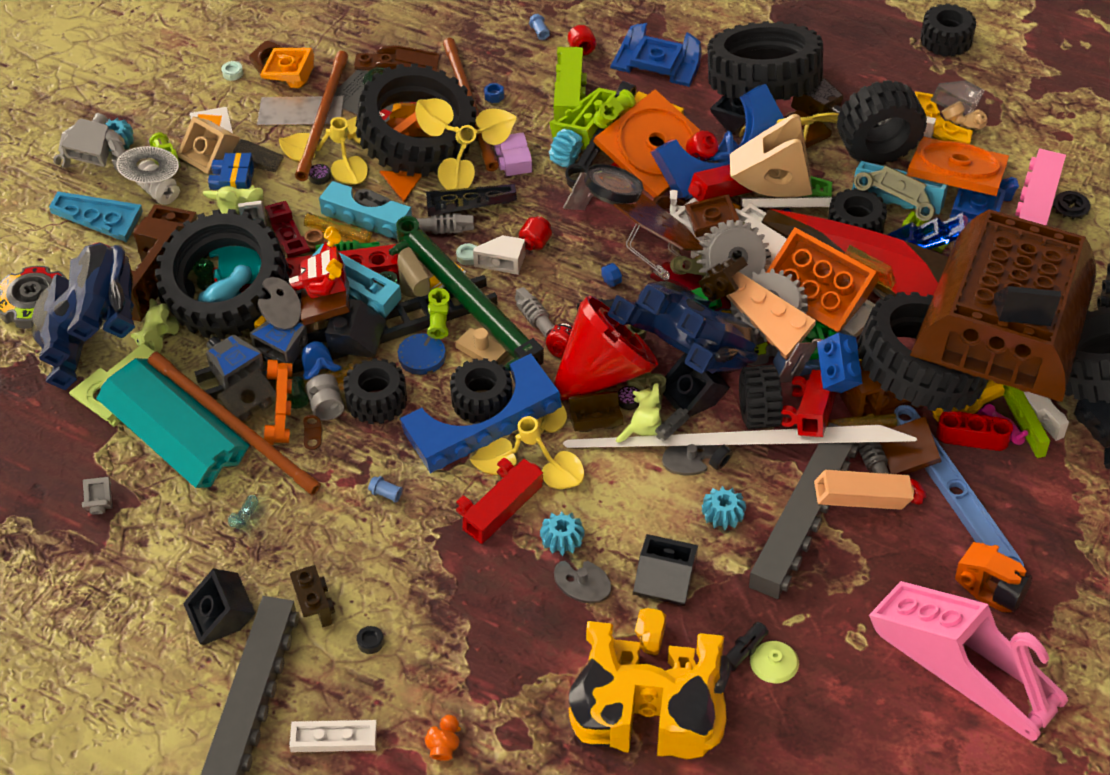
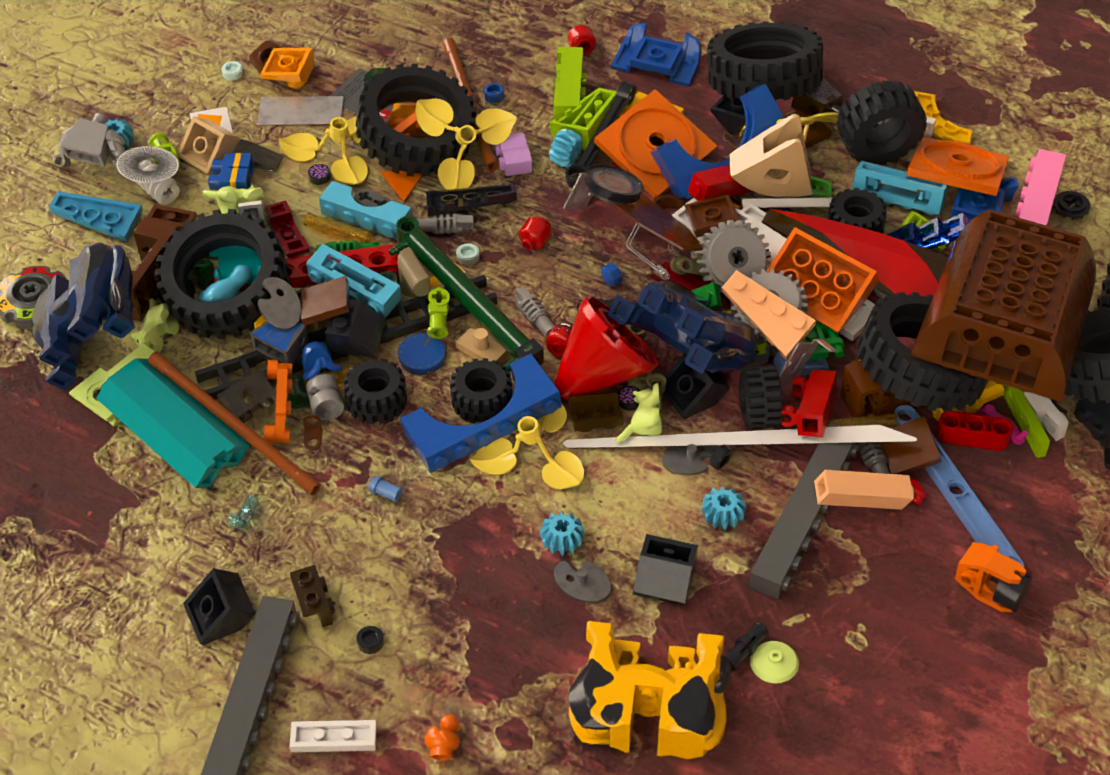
(97, 495): light grey bracket -> none
(232, 359): dark grey torso -> none
(305, 164): dark orange piece -> none
(314, 237): medium nougat plate -> none
(323, 272): red torso -> none
(393, 55): reddish brown piece -> none
(500, 254): white slope -> none
(502, 500): red brick -> none
(537, 22): medium blue pin -> none
(611, 110): lime connector -> none
(650, 630): yellow rock -> none
(672, 423): dark grey axle -> none
(673, 205): white piece -> none
(702, 145): red head -> none
(720, 280): dark brown bracket -> none
(725, 148): blue piece -> none
(839, 362): blue brick -> none
(883, 270): clear yellow tile -> none
(899, 186): olive plate -> none
(932, 632): bright pink piece -> none
(948, 29): black tyre -> none
(953, 92): clear slope -> none
(974, 120): tan arm -> none
(1027, 305): black slope -> none

